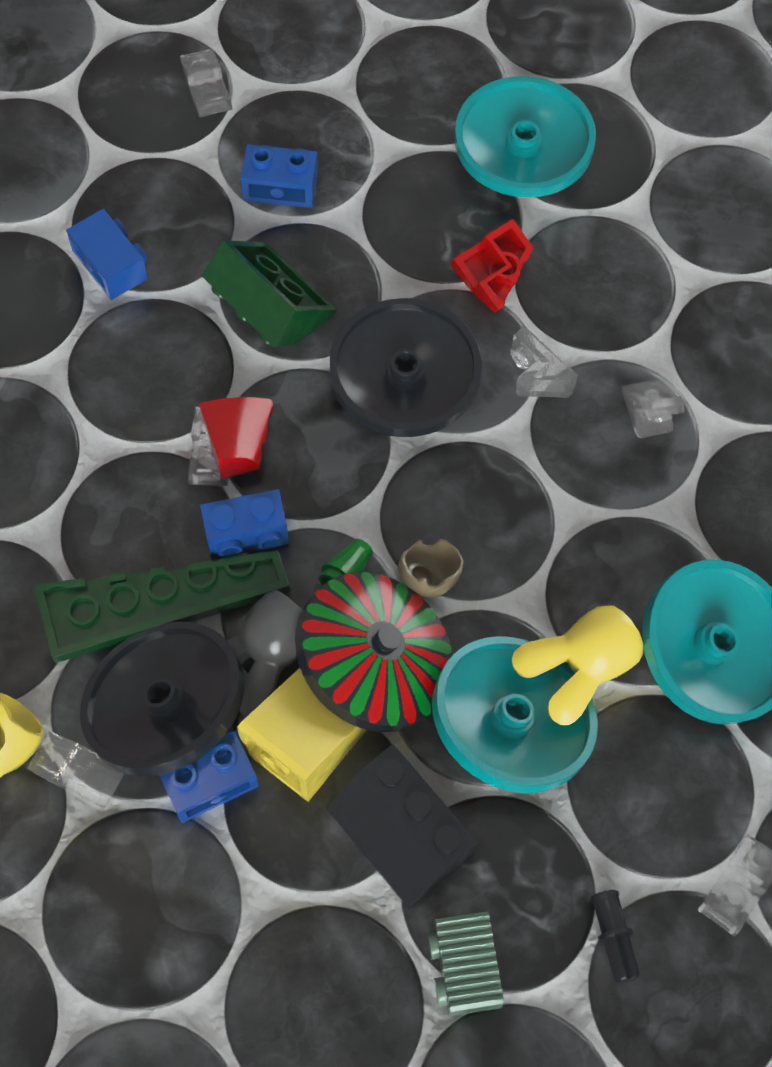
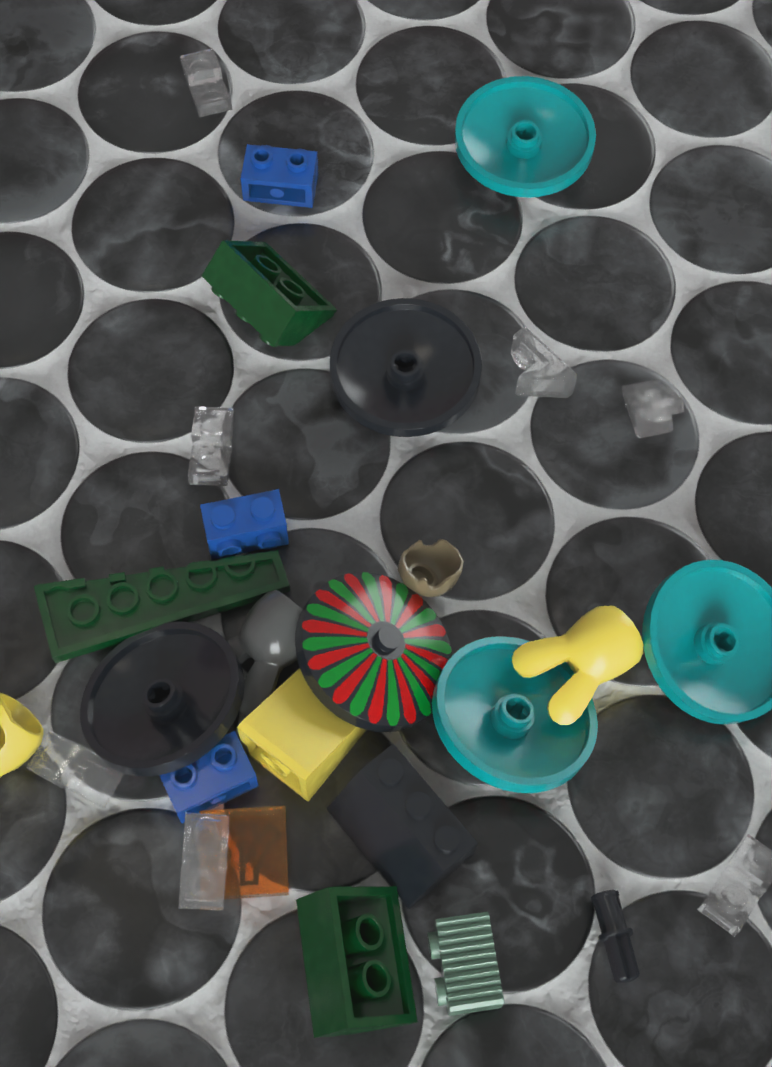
(108, 254): blue brick -> none
(204, 861): none -> clear slope
(237, 432): red slope -> none
(256, 852): none -> clear orange tile
(349, 560): green cone -> none
(355, 960): none -> dark green slope
(494, 264): red slope -> none

